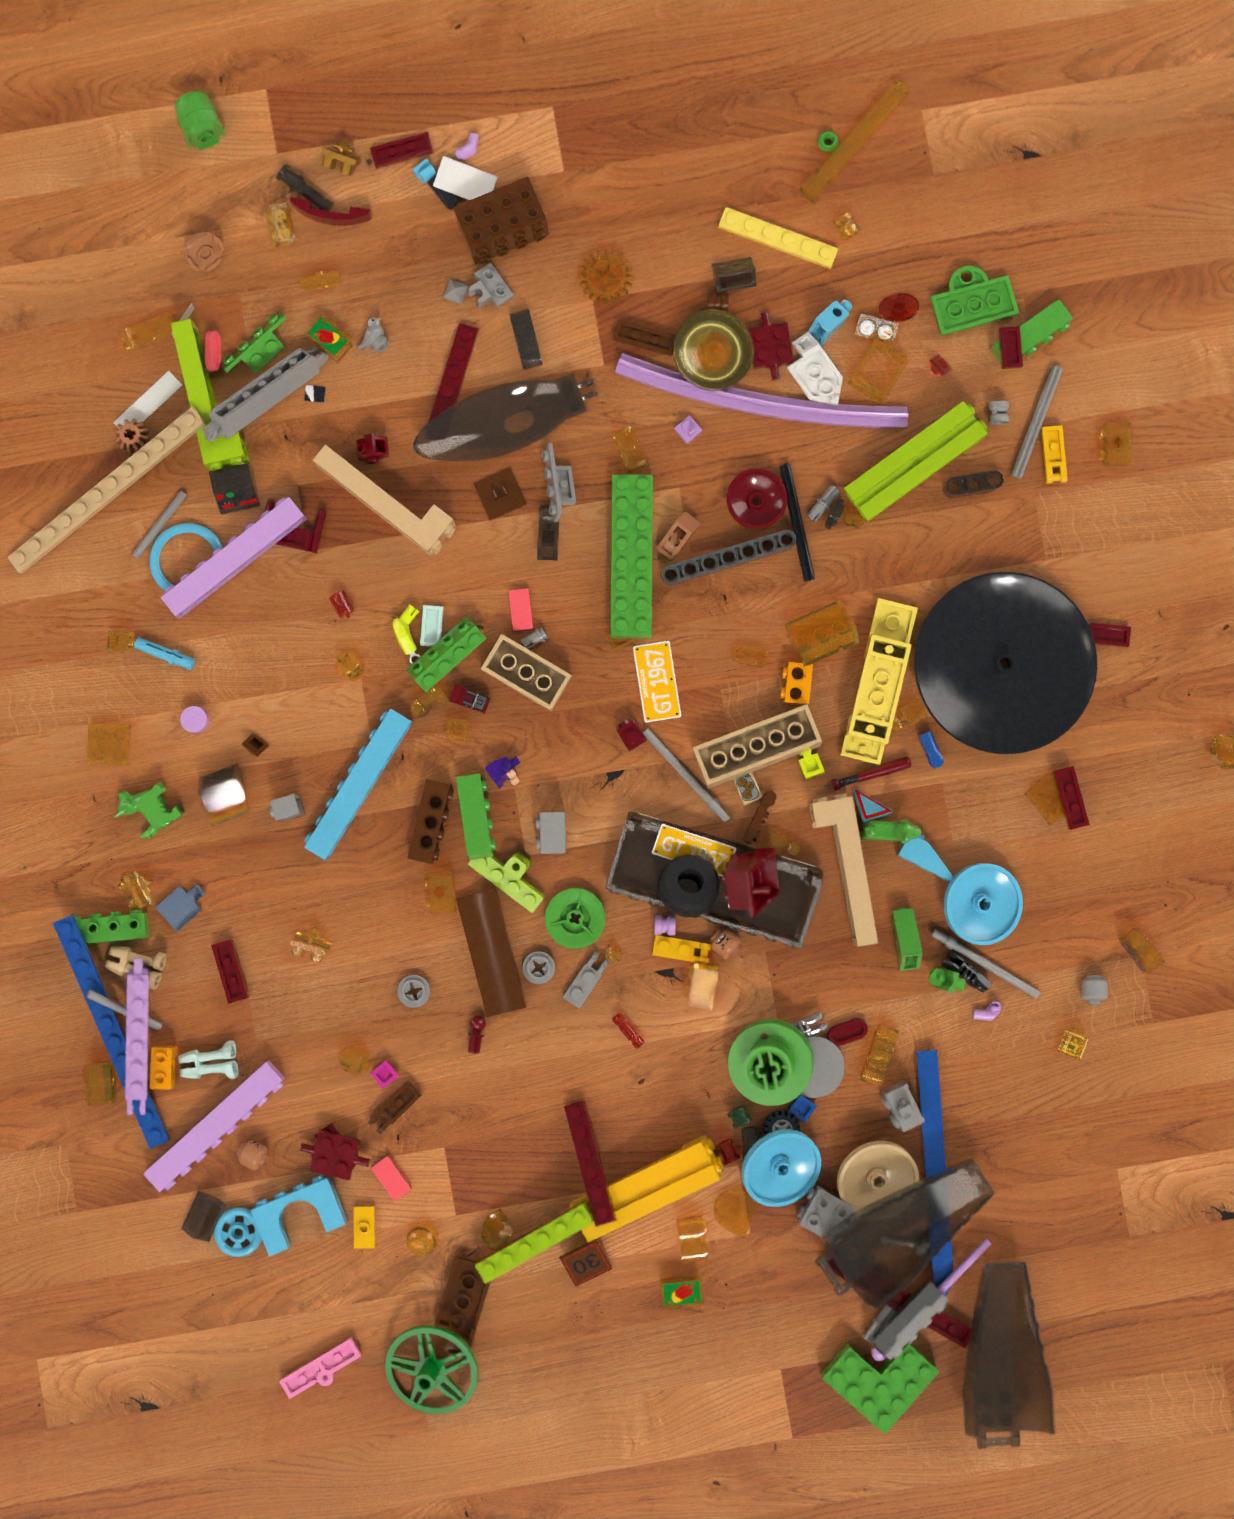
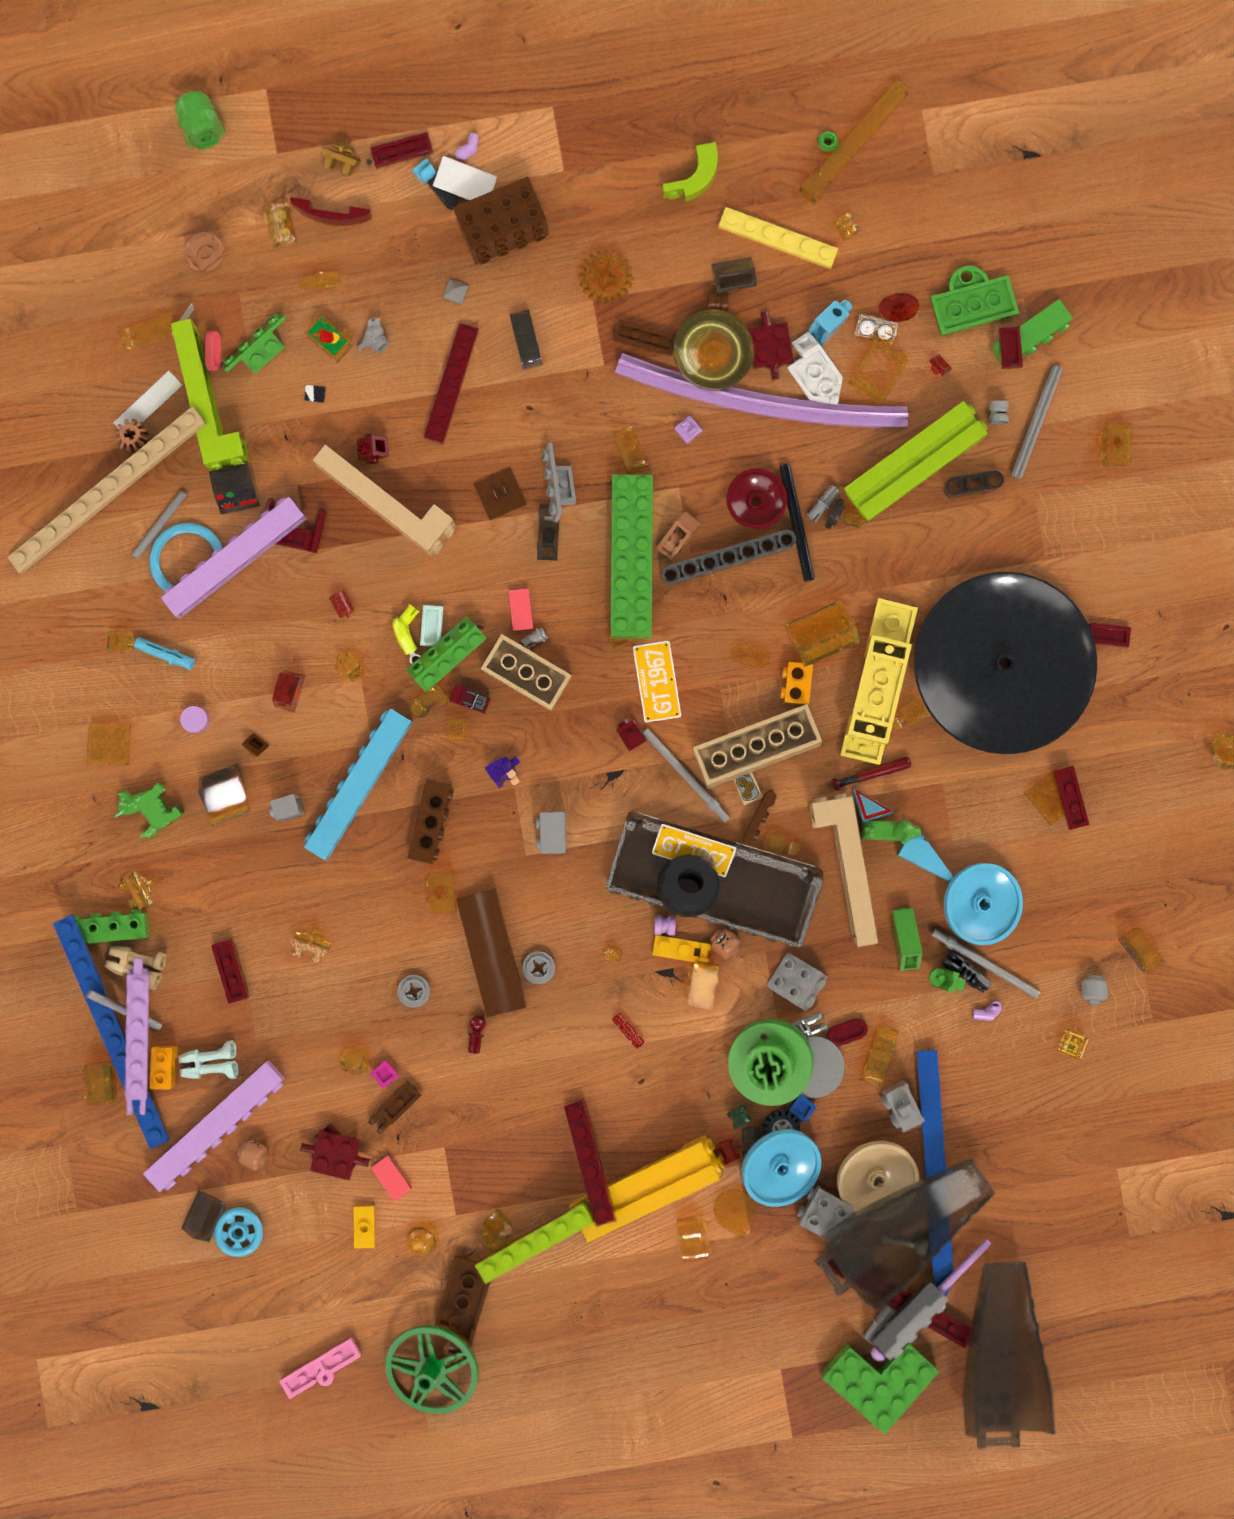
(180, 906): sand blue piece -> none
(264, 392): light grey hinge -> none
(287, 690): none -> clear red torso
(297, 183): clear smoke pin -> none
(319, 1194): medium azure arch -> none
(474, 816): bright green brick -> none
(490, 287): light grey plate -> none
(502, 419): clear smoke windscreen -> none
(509, 879): lime plate -> none
(559, 915): bright green piece -> none
(585, 982): light grey hinge -> none
(585, 1262): reddish brown piece -> none
(682, 1292): brick -> none
(701, 180): none -> lime arch
(751, 880): dark red piece -> none
(797, 981): none -> light grey bracket
(811, 765): neon yellow plate -> none
(931, 750): blue bar -> none
(1054, 454): yellow plate -> none

